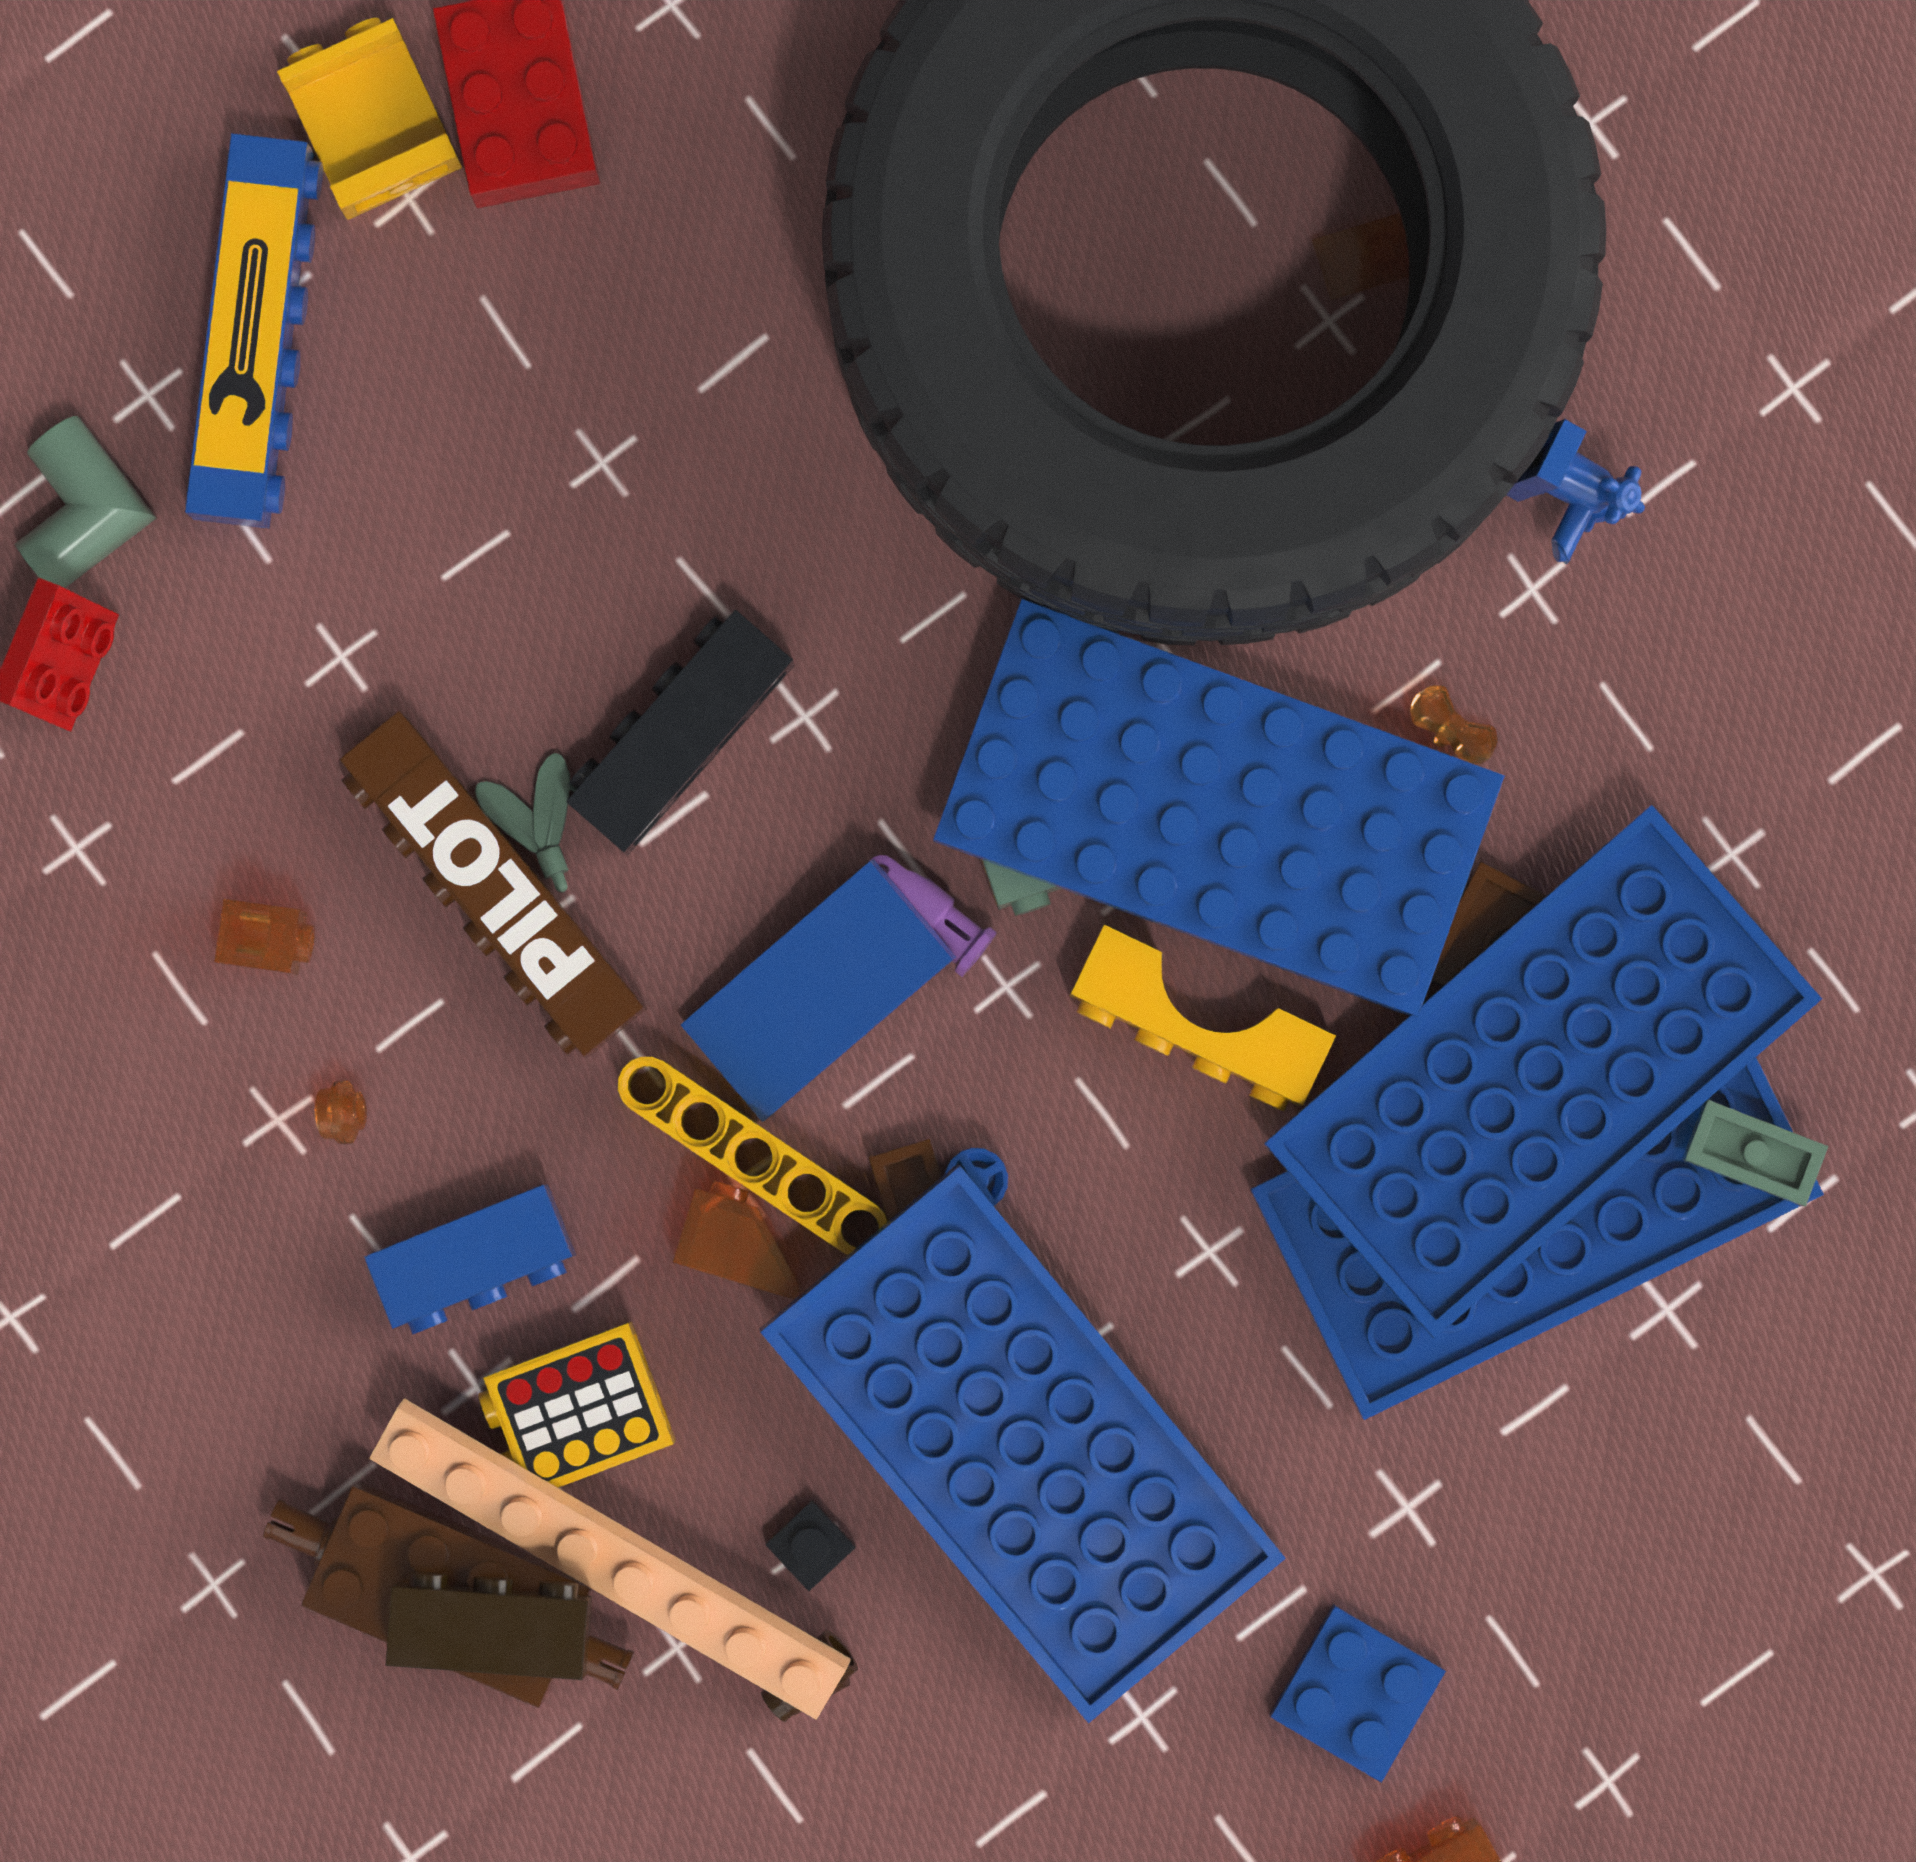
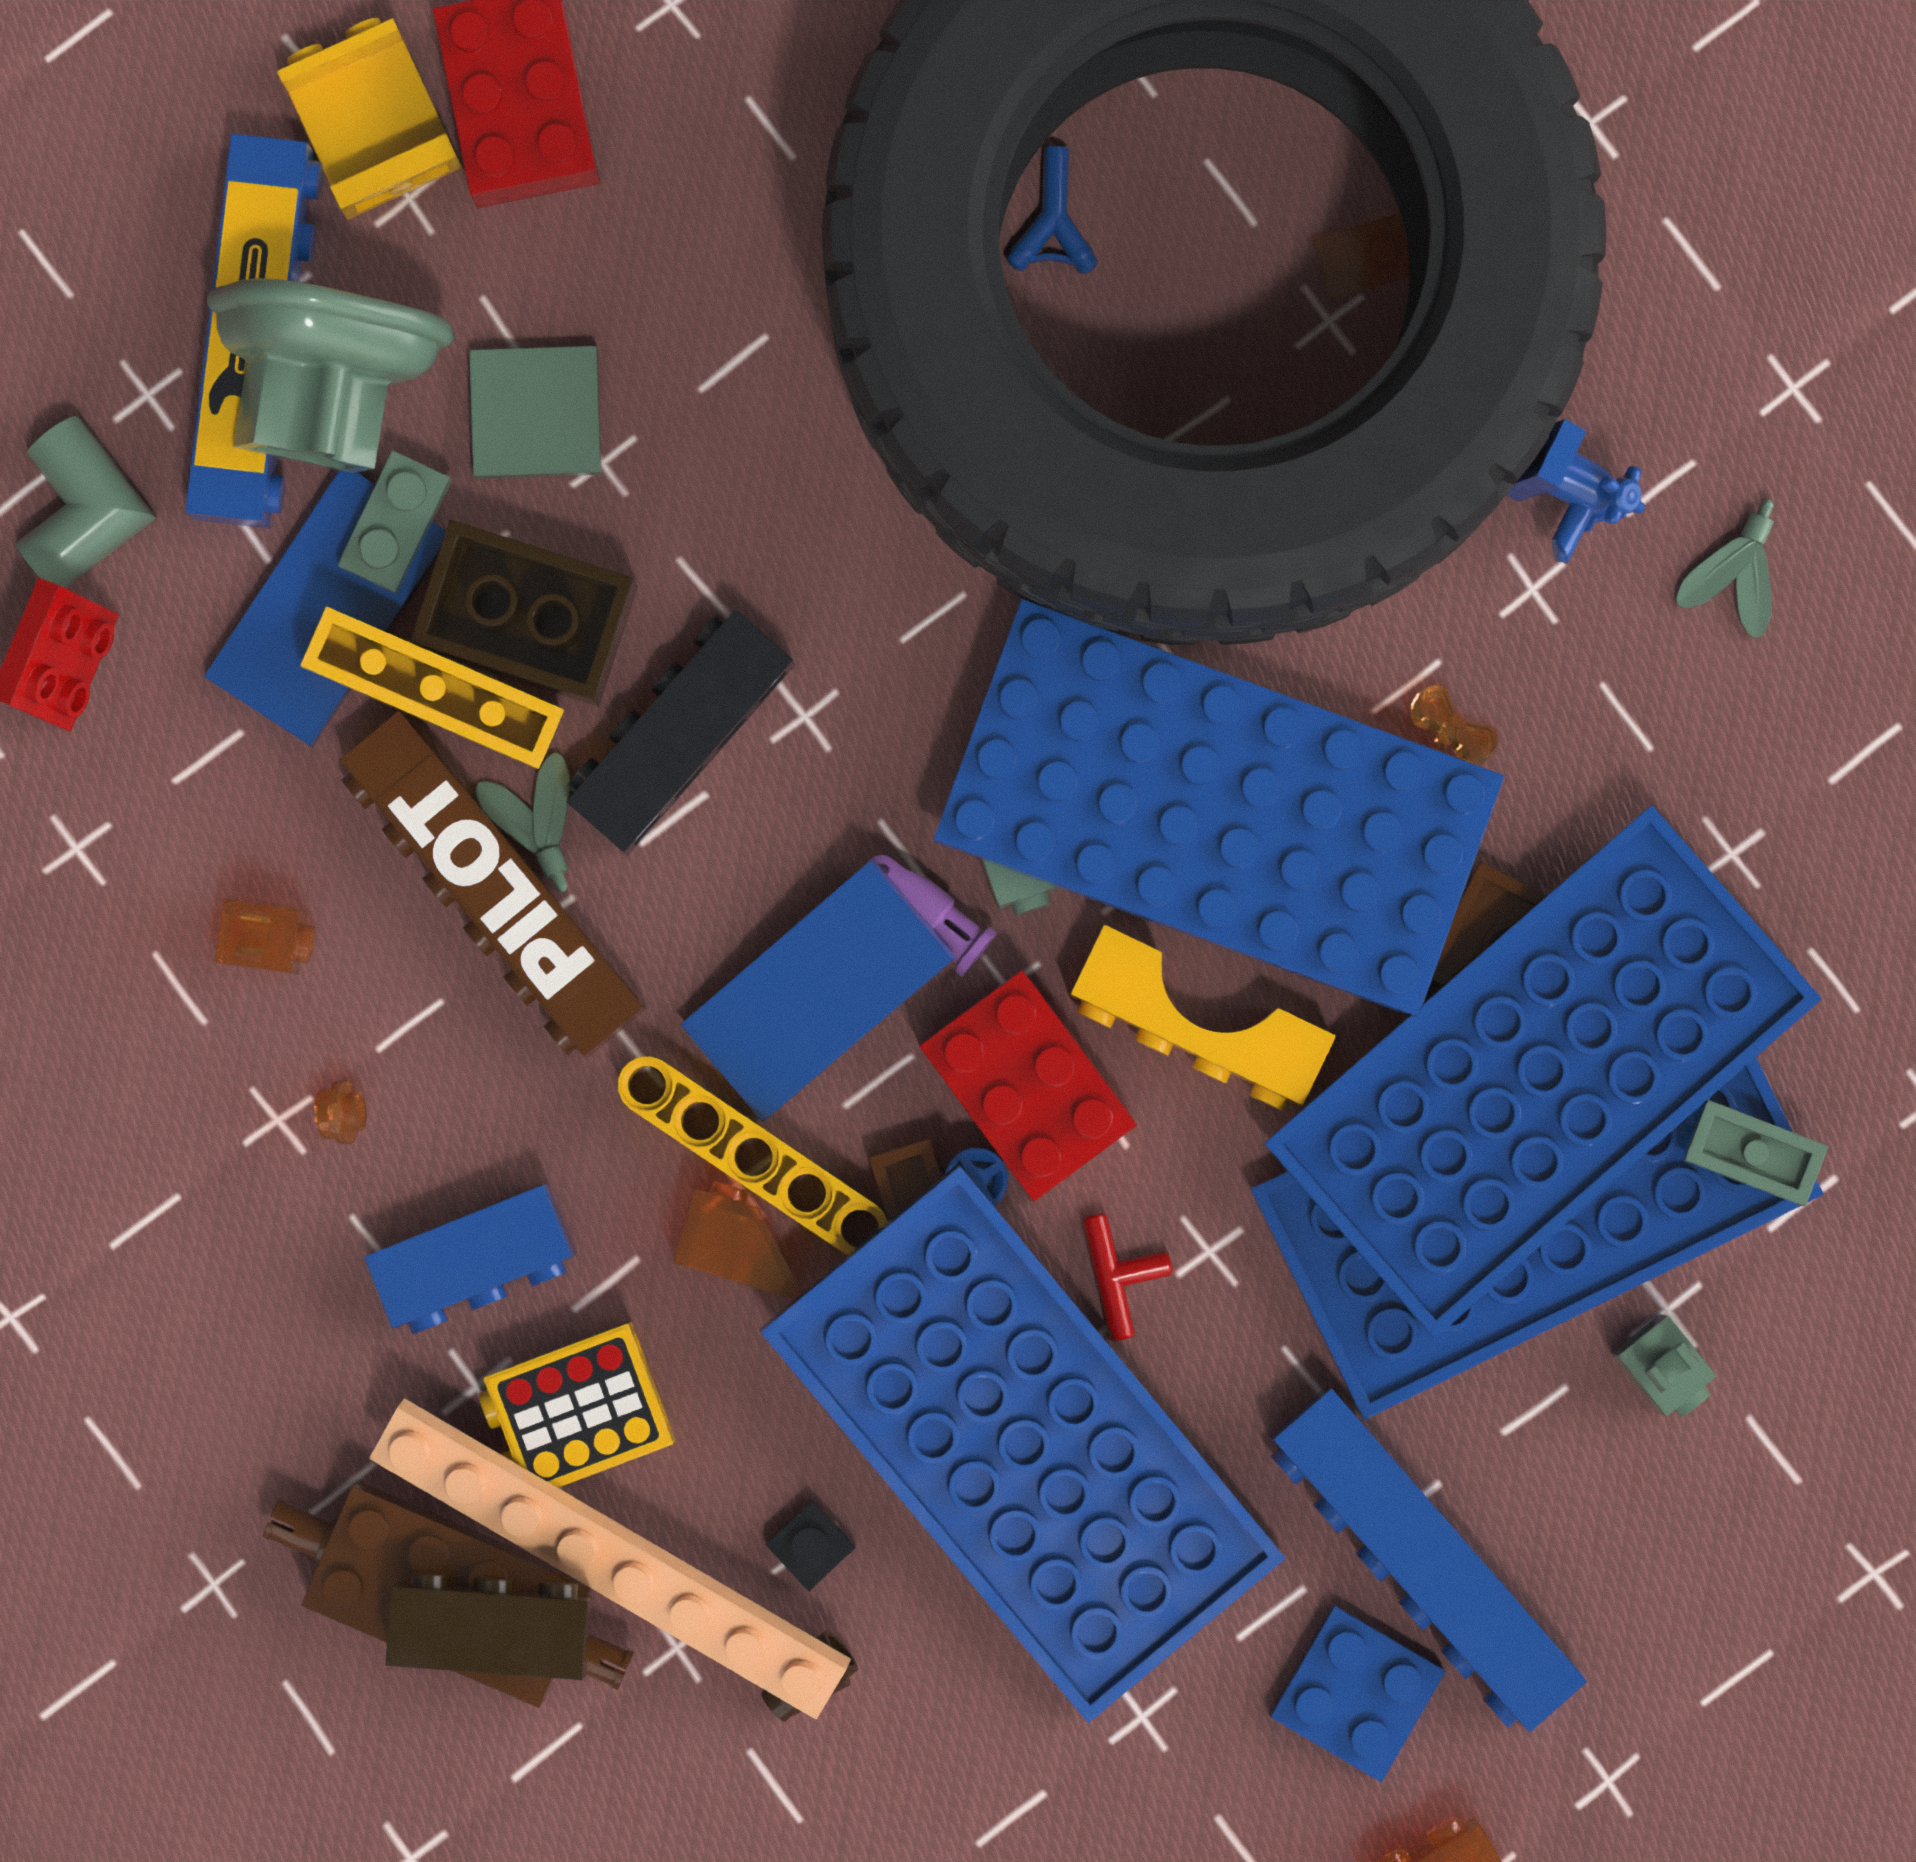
(270, 641): none -> blue tile
(320, 366): none -> sand green piece
(395, 522): none -> sand green plate
(432, 688): none -> yellow brick
(524, 613): none -> dark brown brick
(535, 412): none -> sand green tile
(1027, 1086): none -> red brick
(1053, 220): none -> blue piece
(1114, 1275): none -> red piece
(1427, 1559): none -> blue brick
(1665, 1367): none -> sand green brick
(1739, 559): none -> sand green piece

